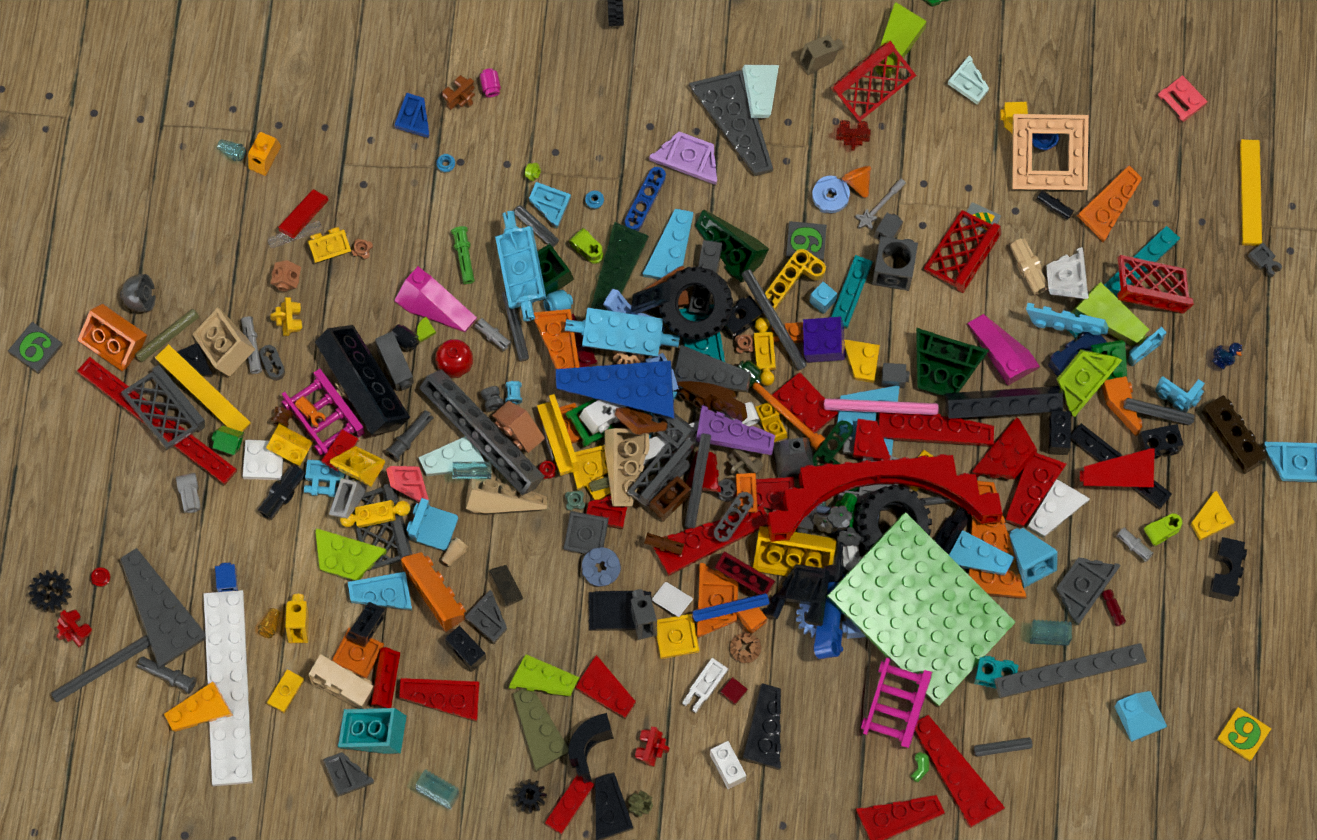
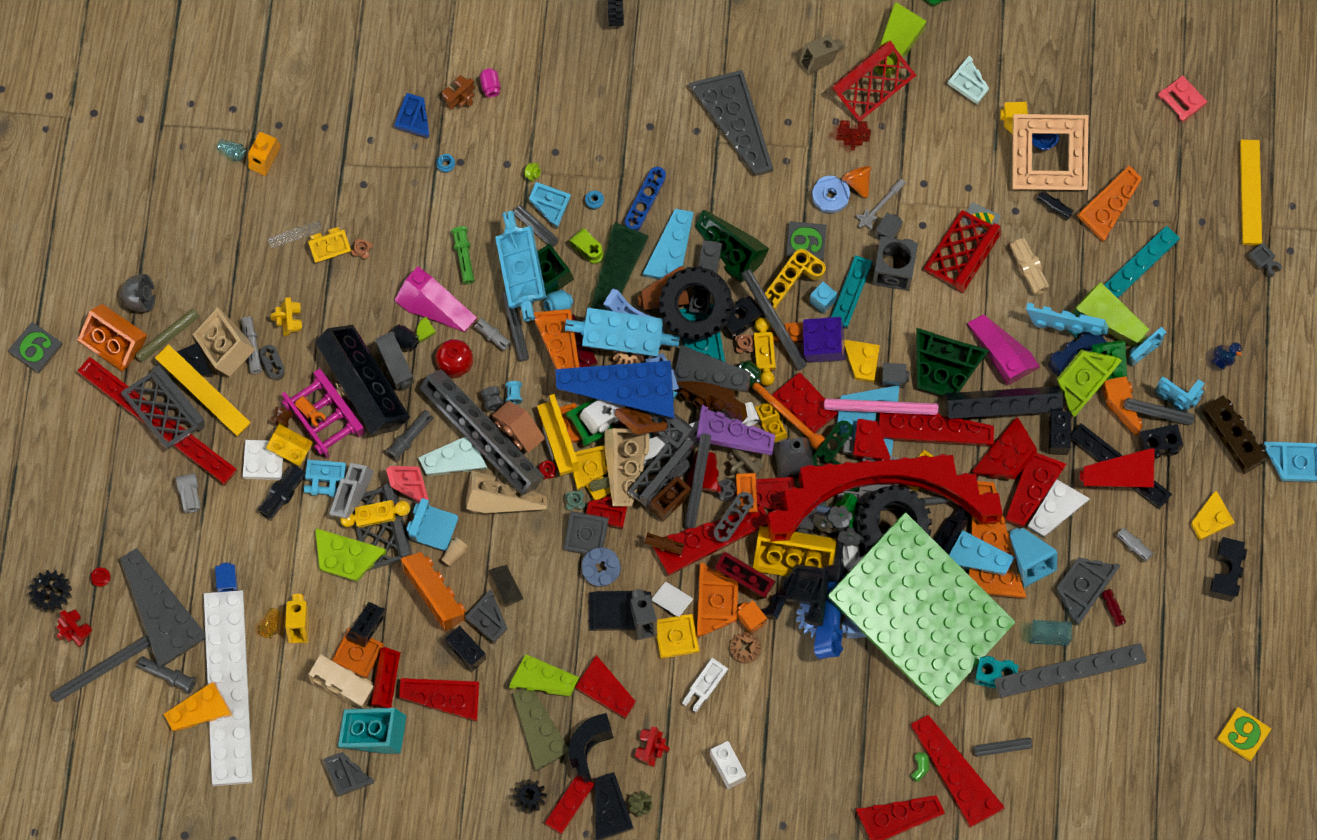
(227, 440): green brick -> none
(285, 275): nougat brick -> none
(285, 691): yellow plate -> none
(303, 213): red tile -> none
(341, 444): red plate -> none
(359, 465): yellow slope -> none
(382, 590): medium azure wing -> none
(437, 789): clear light blue brick -> none
(471, 470): clear light blue tile -> none
(651, 297): black tile -> none
(688, 156): lavender wing -> none
(730, 607): blue axle -> none
(733, 691): dark red tile -> none
(760, 88): light aqua wing -> none
(765, 728): black wing -> none
(911, 717): dark pink fence -> none
(1068, 276): white wing -> none
(1140, 715): medium azure slope -> none
(1153, 297): red fence -> none
(1161, 530): lime piece -> none

